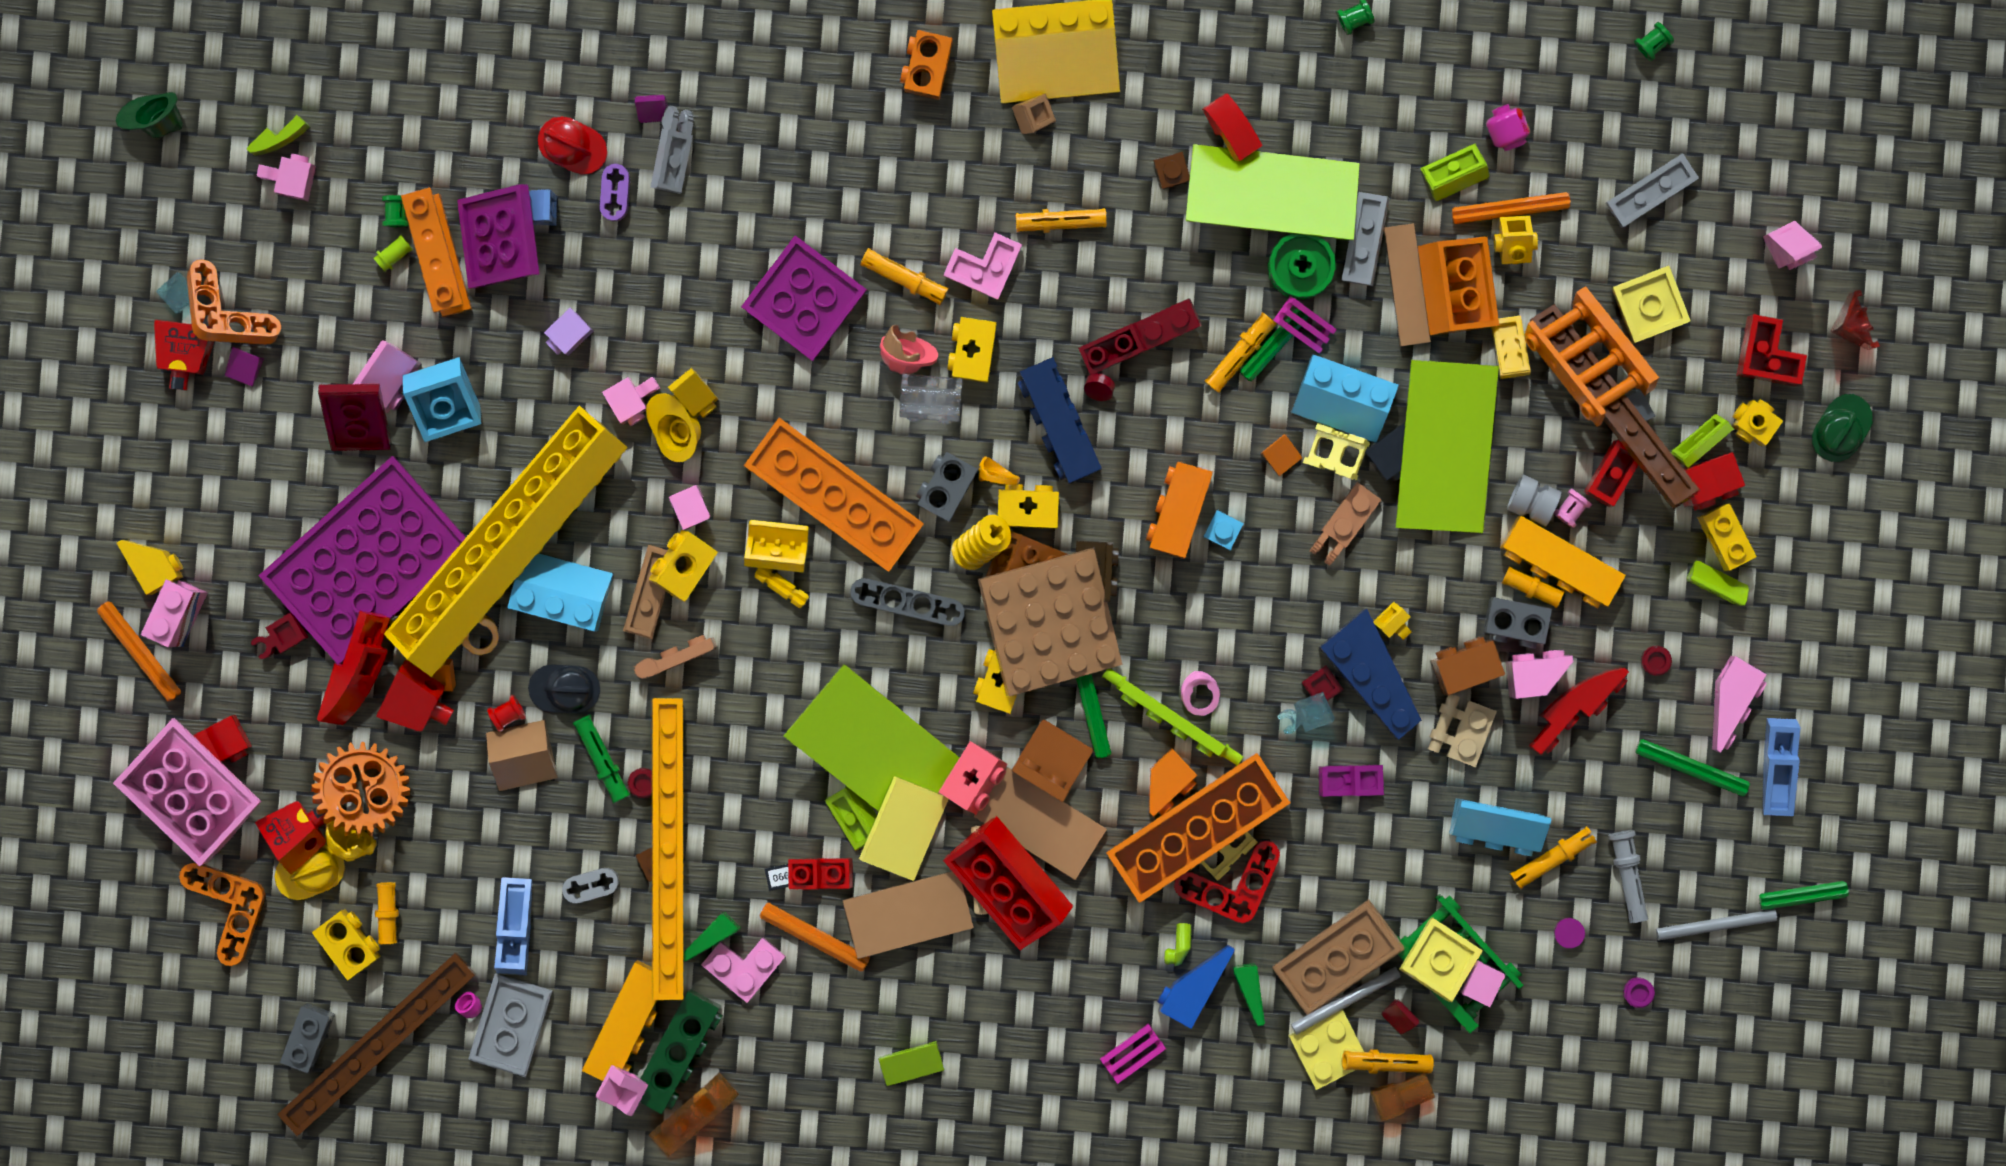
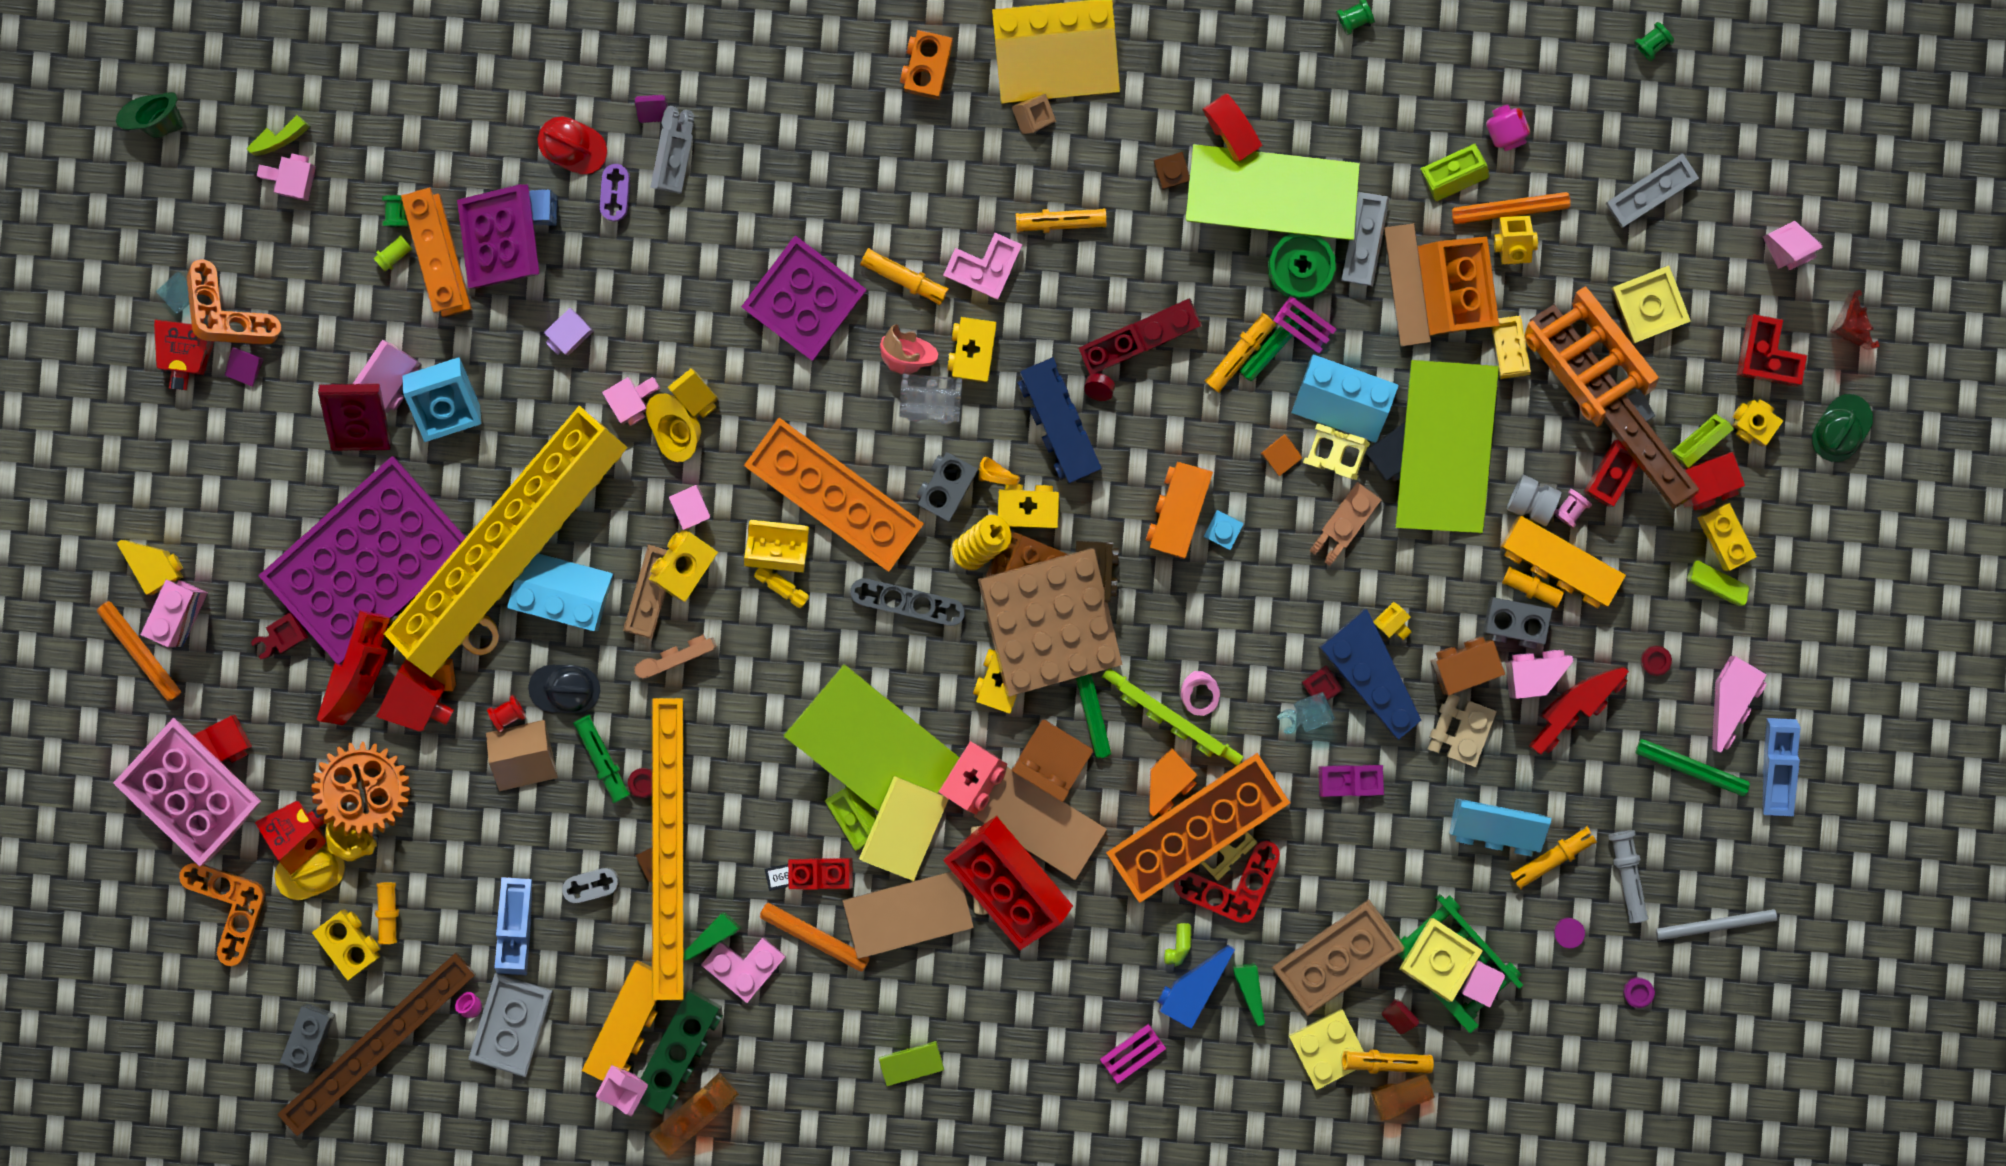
(1345, 1000): light grey bar -> none
(1803, 895): green axle -> none

